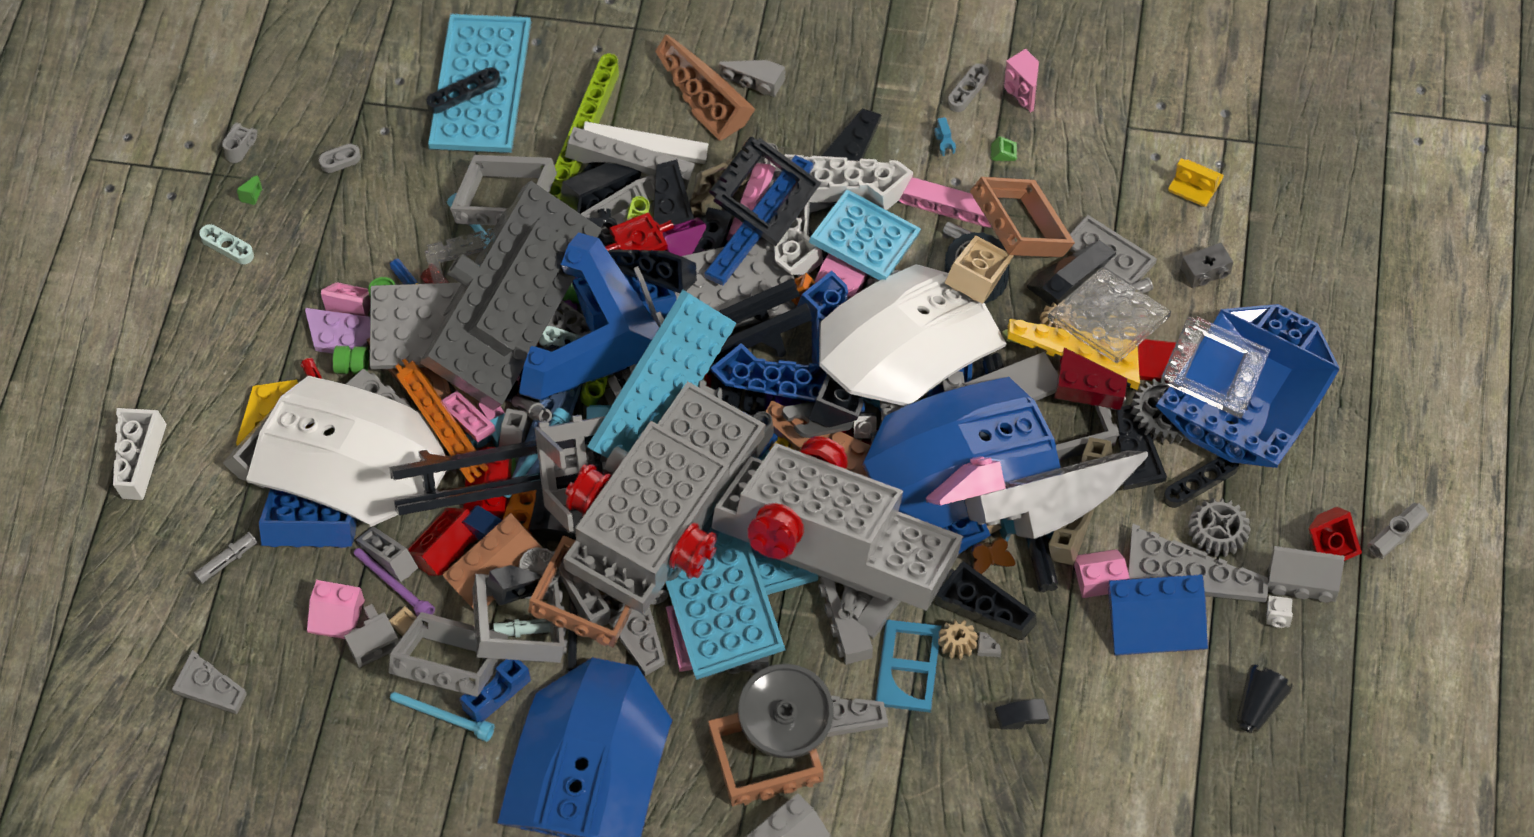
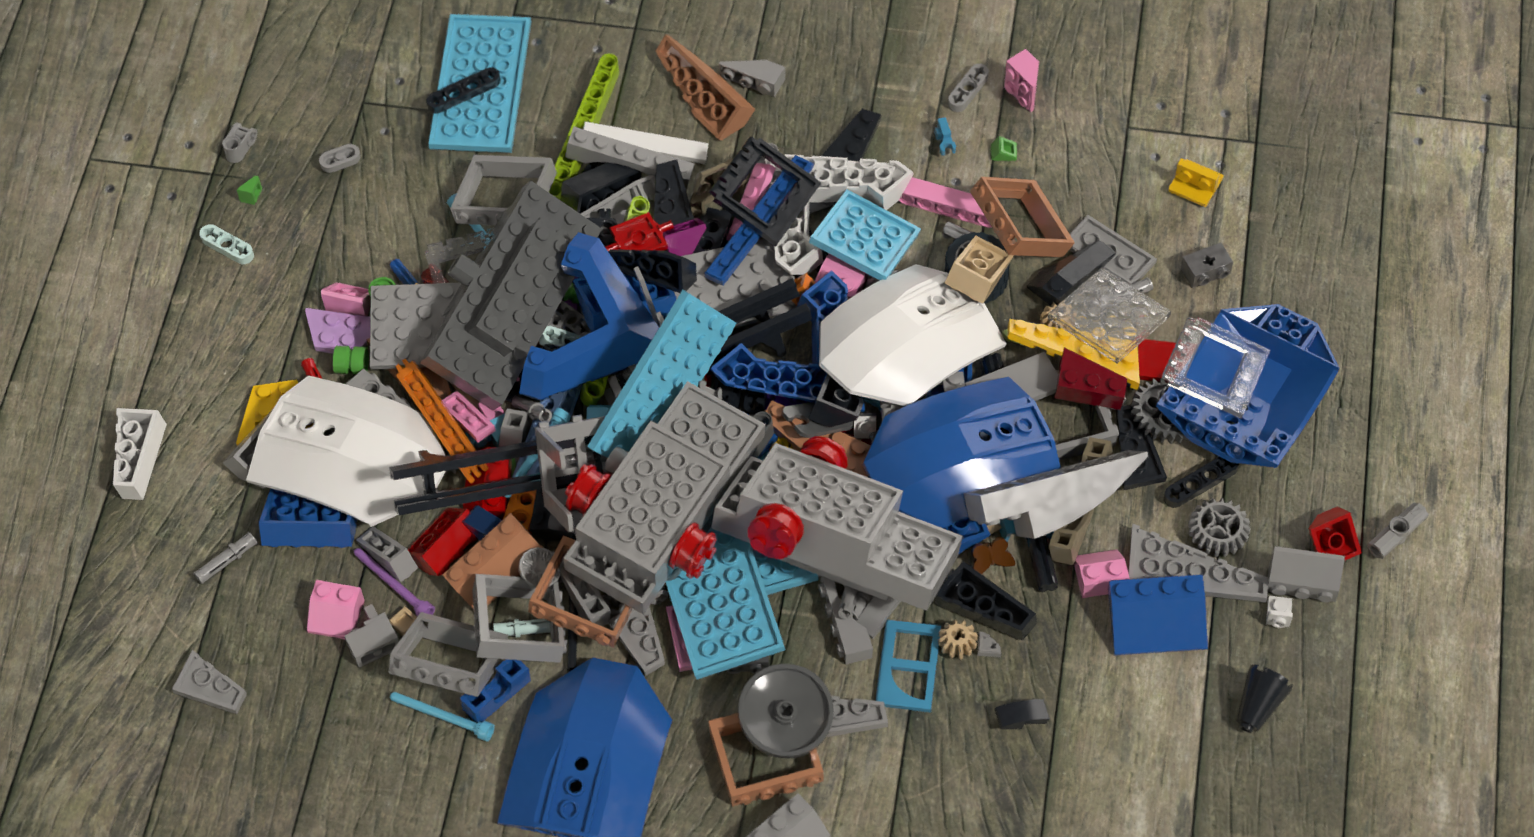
(511, 583): black slope -> none
(968, 481): bright pink slope -> none

